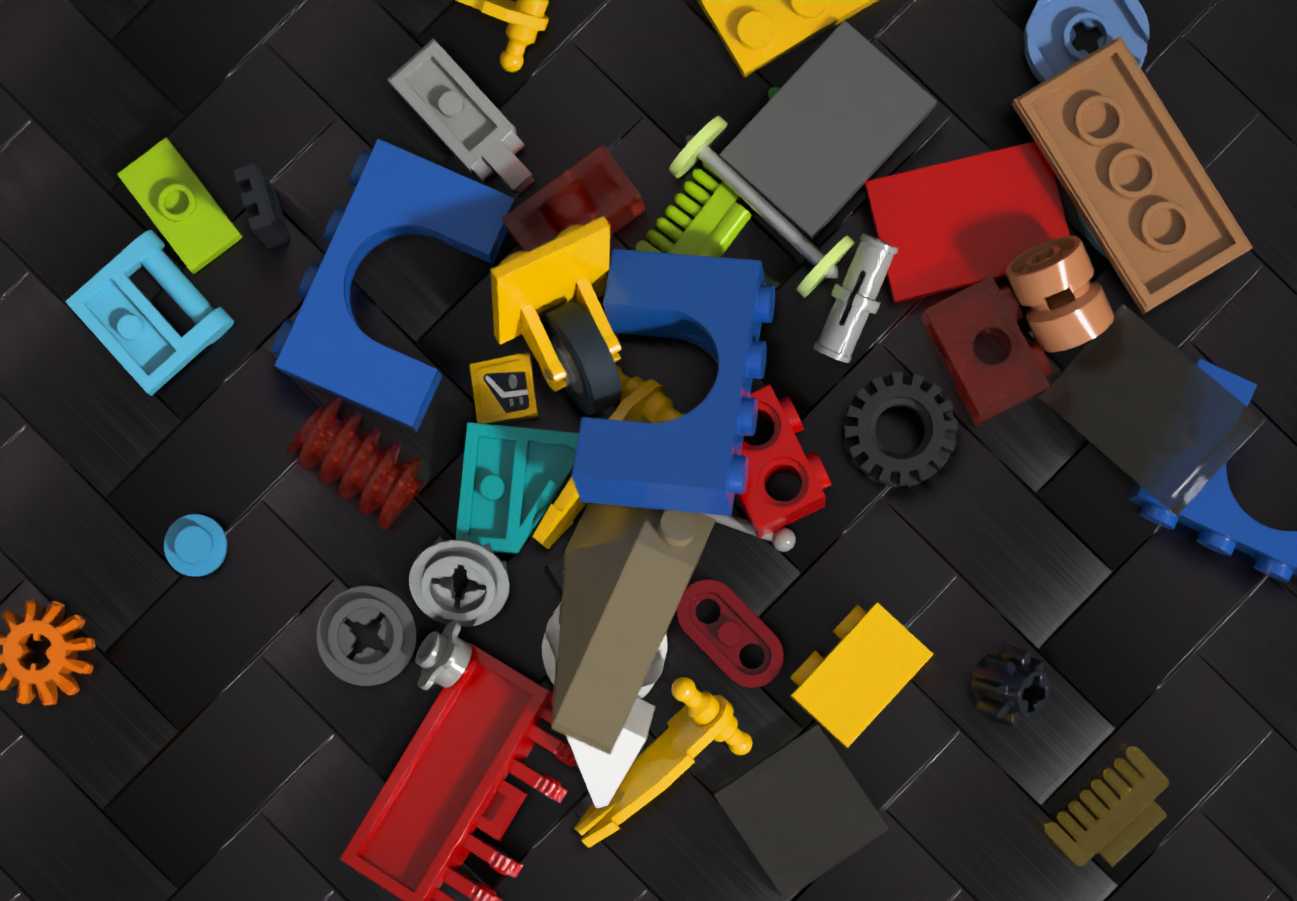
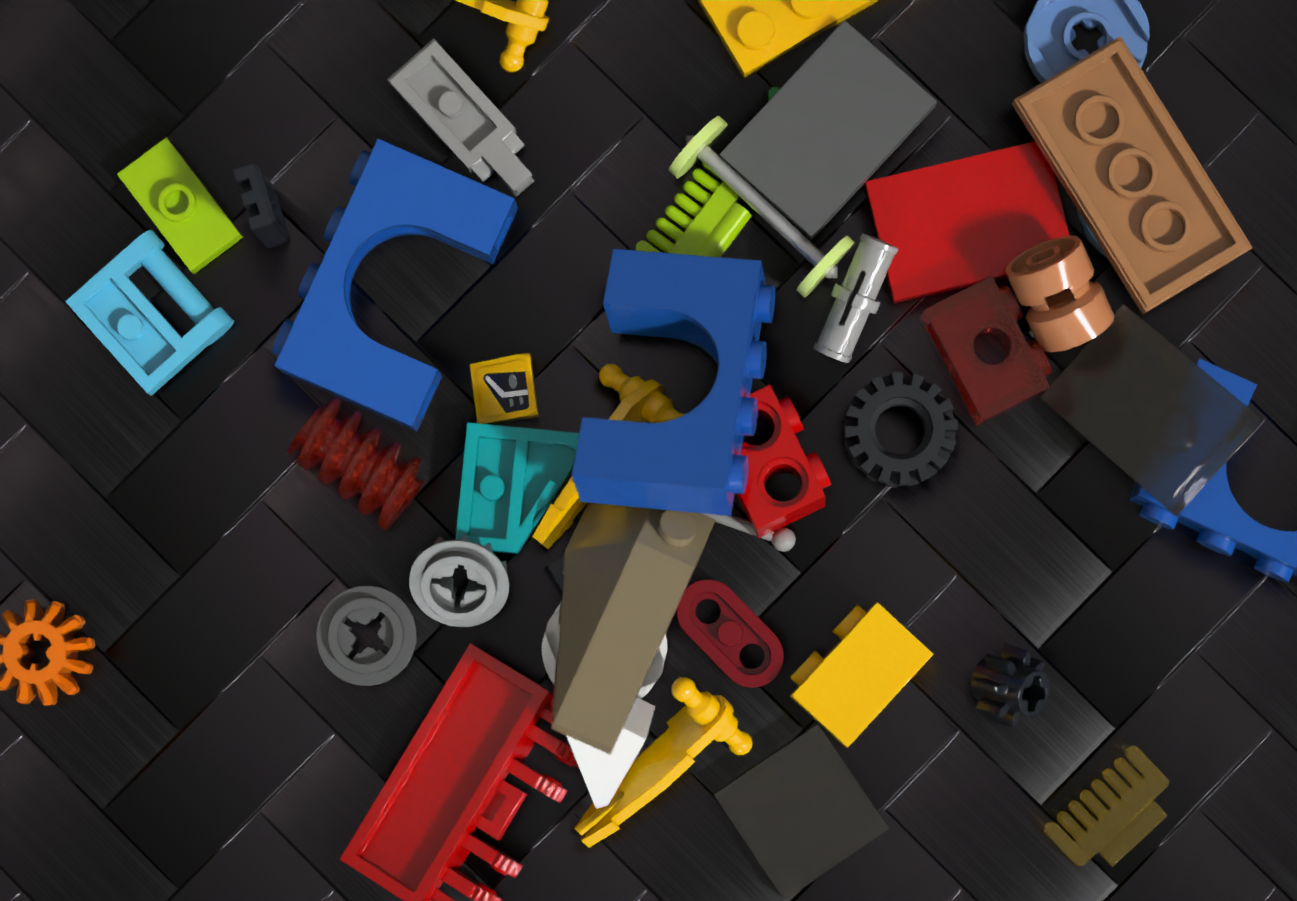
(195, 545): dark azure plate -> none
(443, 657): light grey plate -> none
(562, 289): yellow plate -> none
(578, 196): clear red brick -> none

